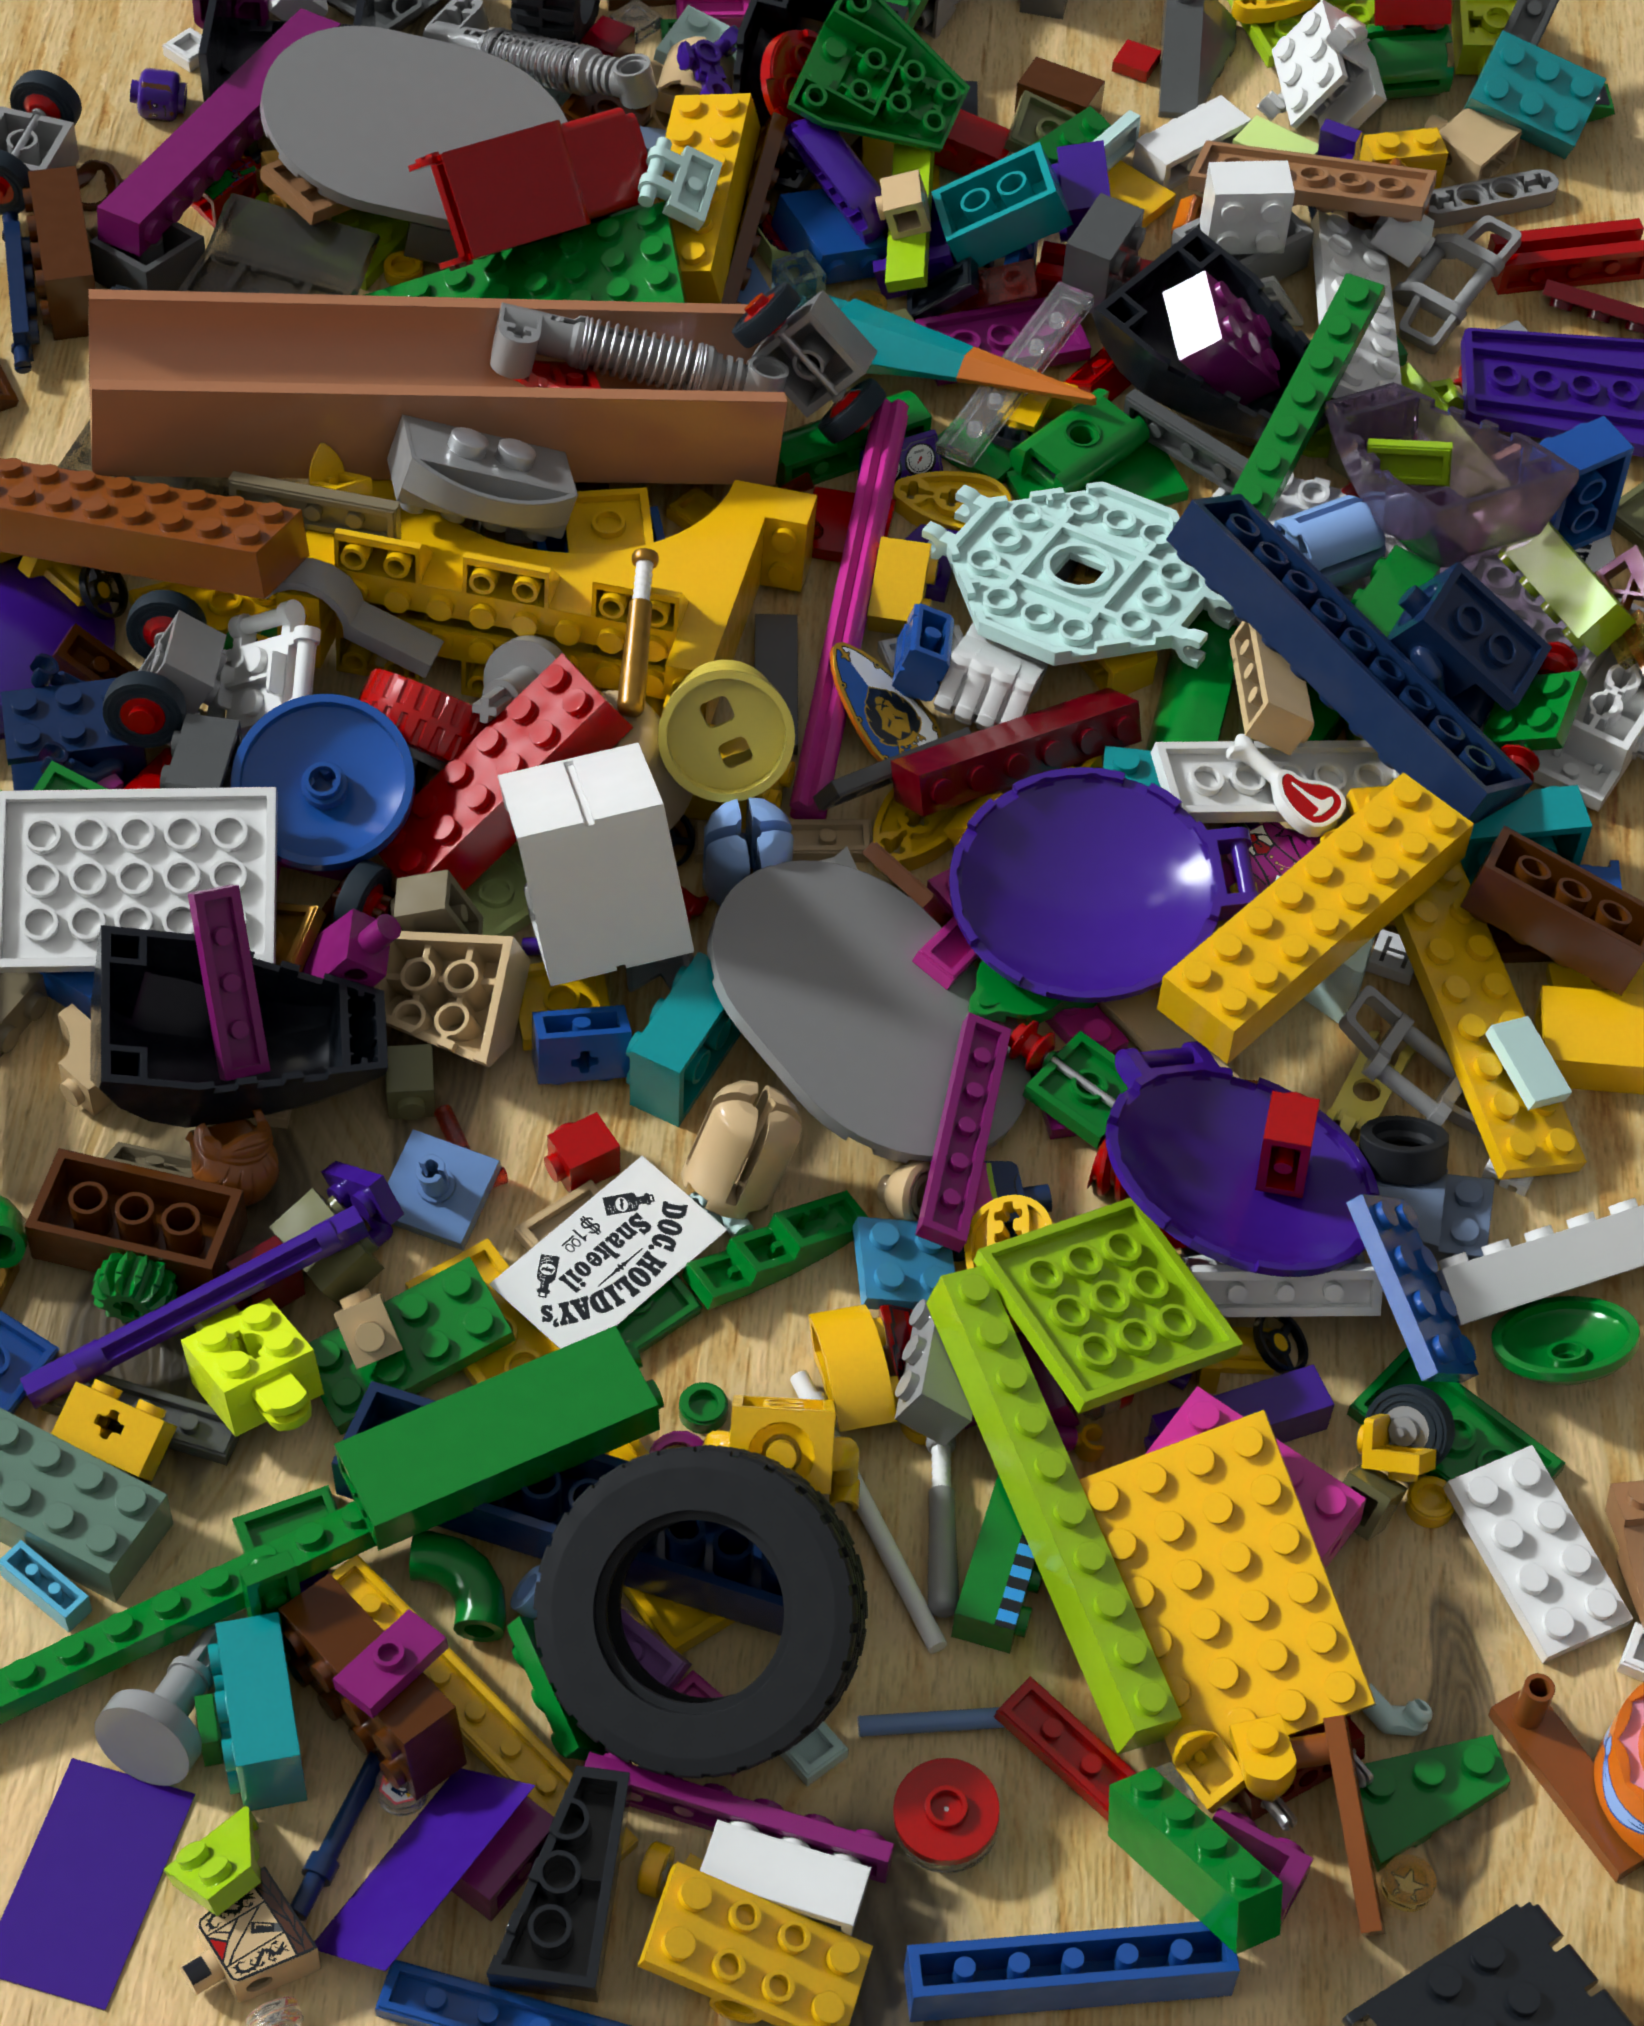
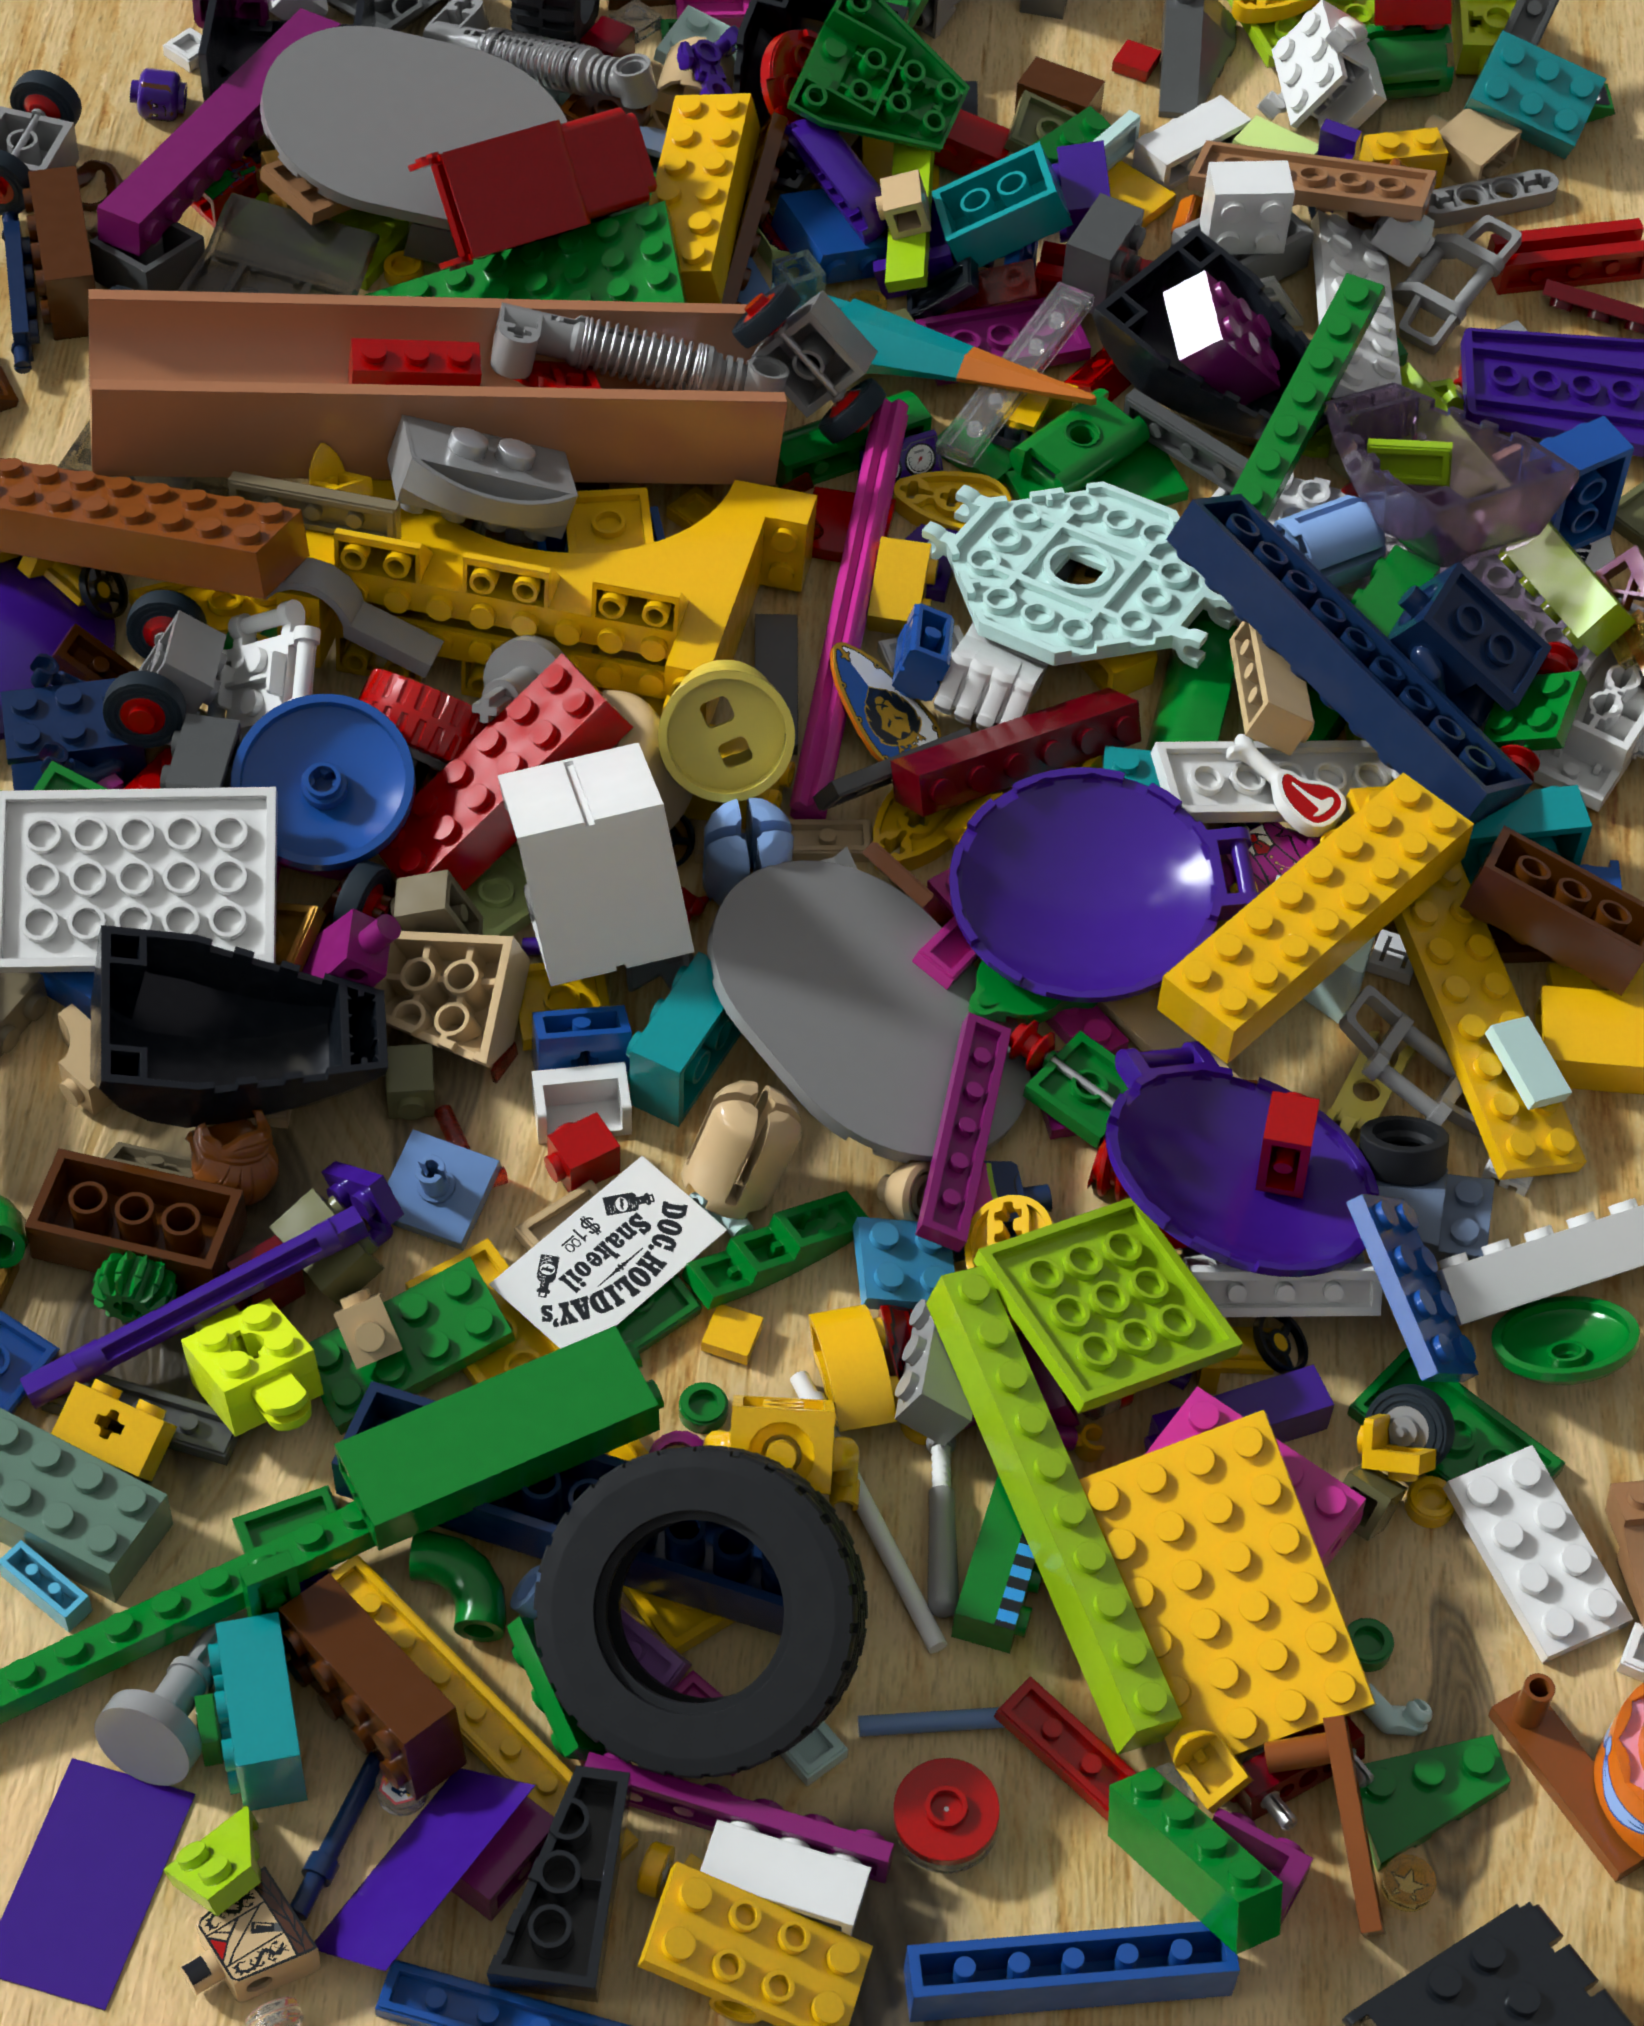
(229, 982): magenta plate -> none
(390, 1663): magenta plate -> none
(414, 362): none -> red brick
(503, 1062): none -> clear red piece
(579, 1091): none -> white panel
(636, 646): pearl gold piece -> none
(692, 186): light aqua plate -> none
(732, 1334): none -> yellow tile
(1264, 1756): yellow plate -> none
(1372, 1643): none -> green tile

